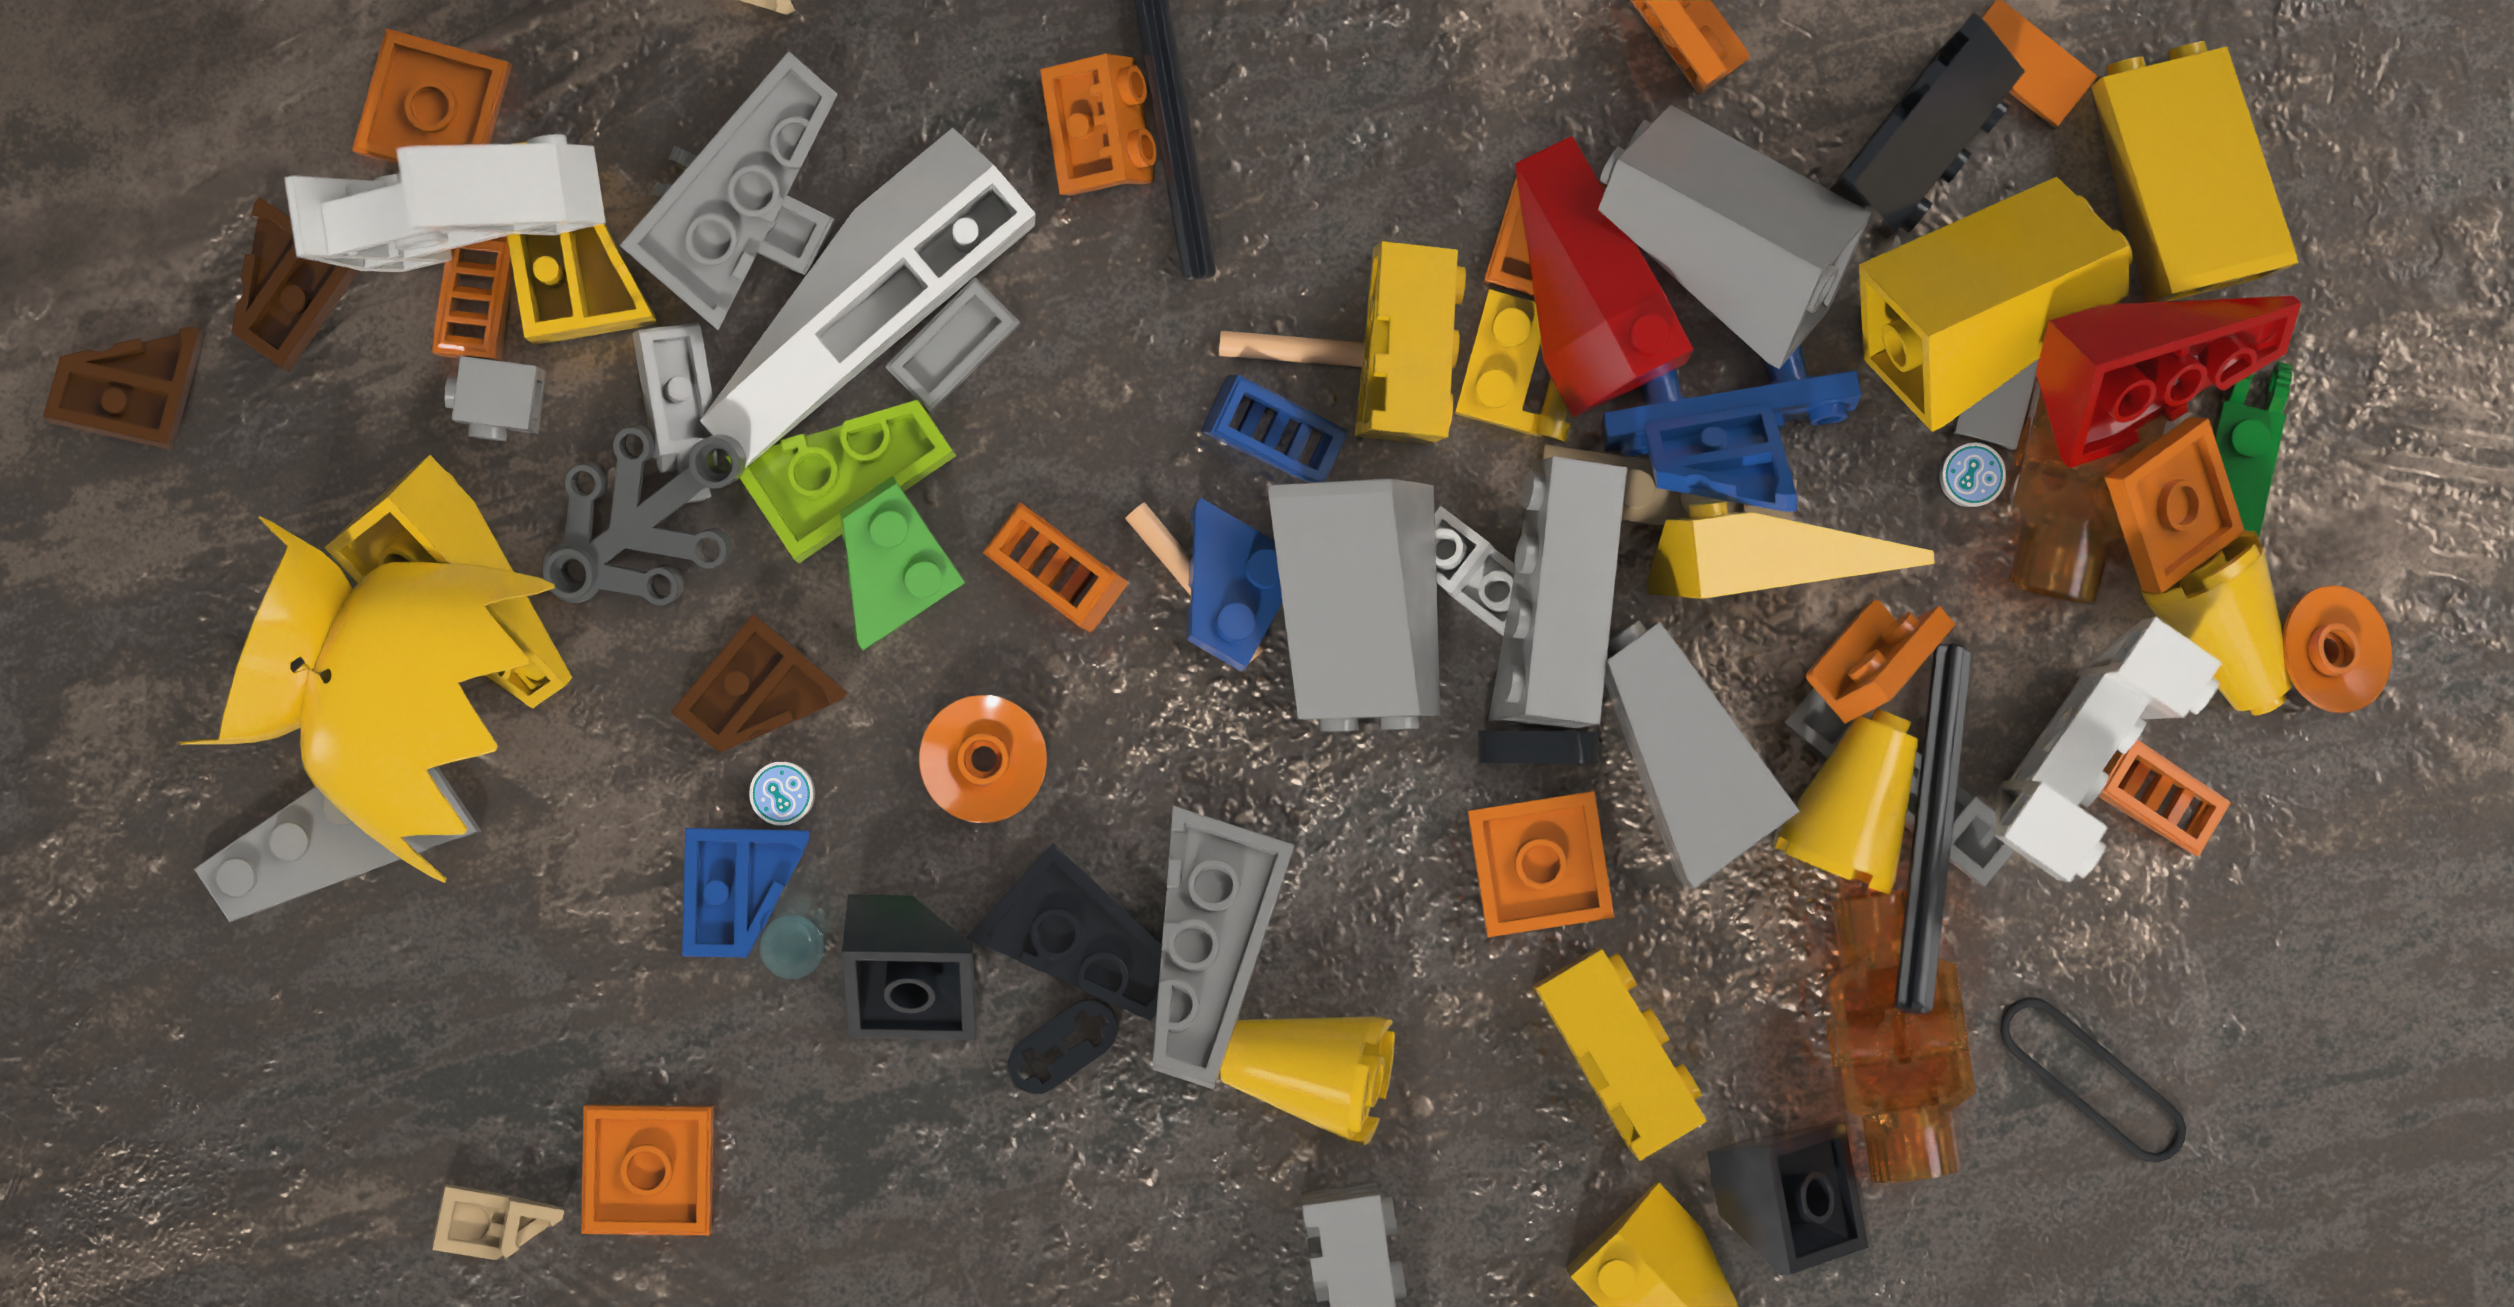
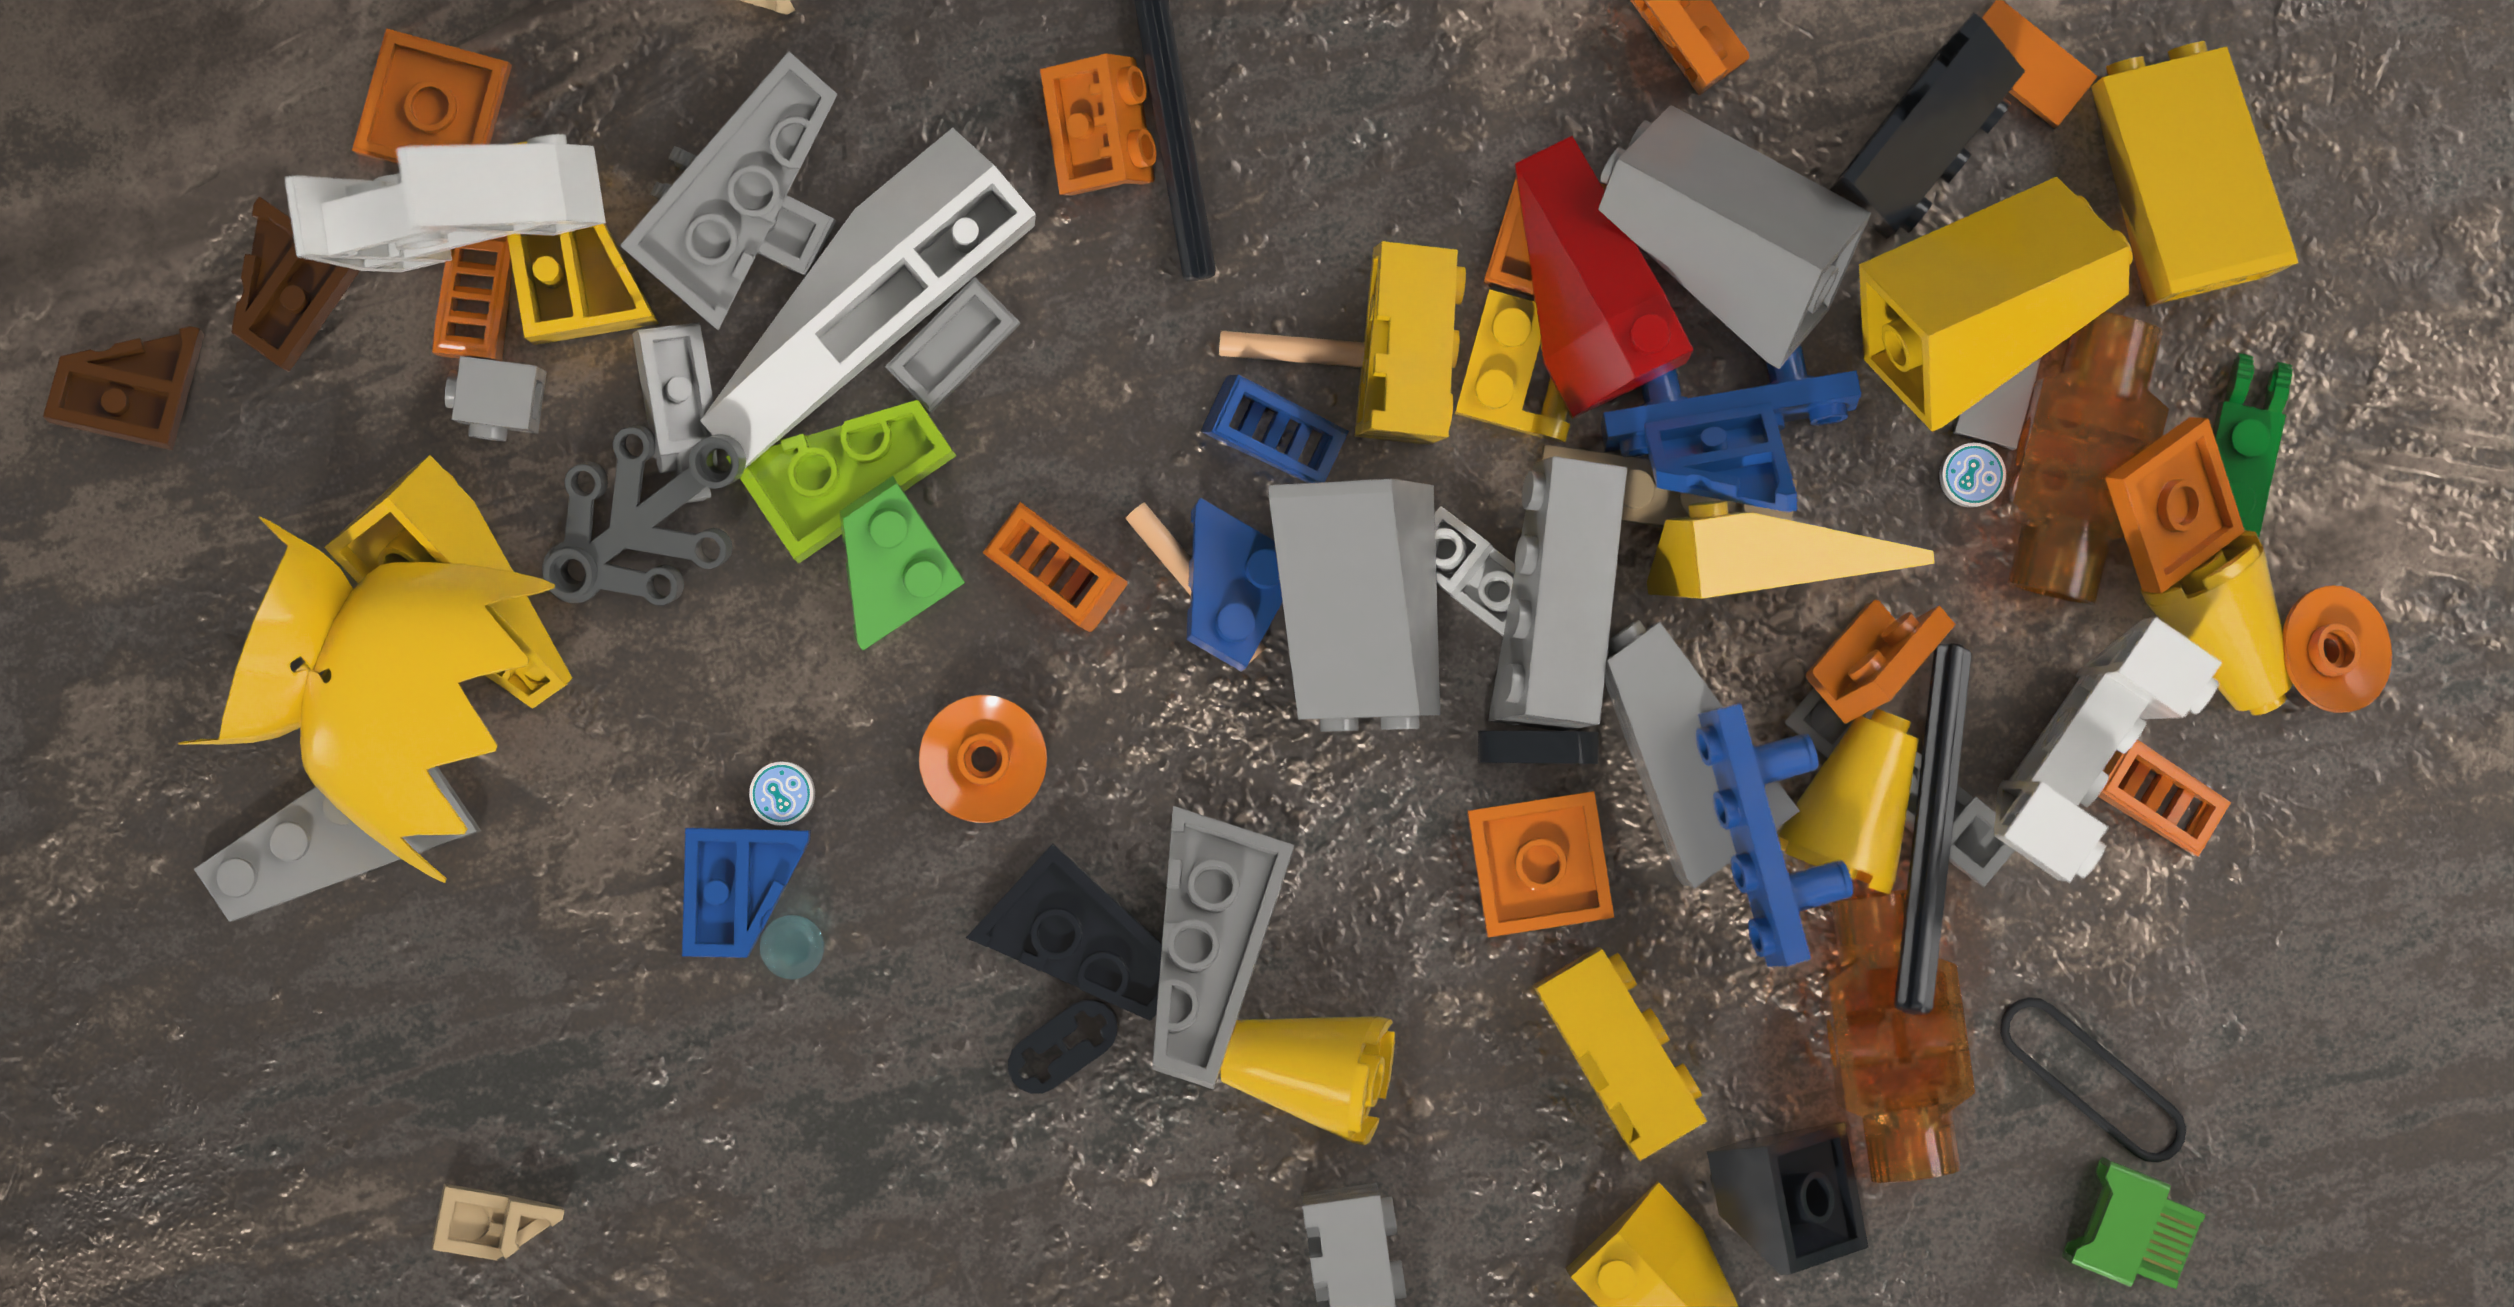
(647, 1169): orange tile -> none
(755, 689): reddish brown wing -> none
(905, 972): black slope -> none
(1759, 862): none -> blue plate
(2135, 1229): none -> bright green piece
(2136, 361): red wedge -> none

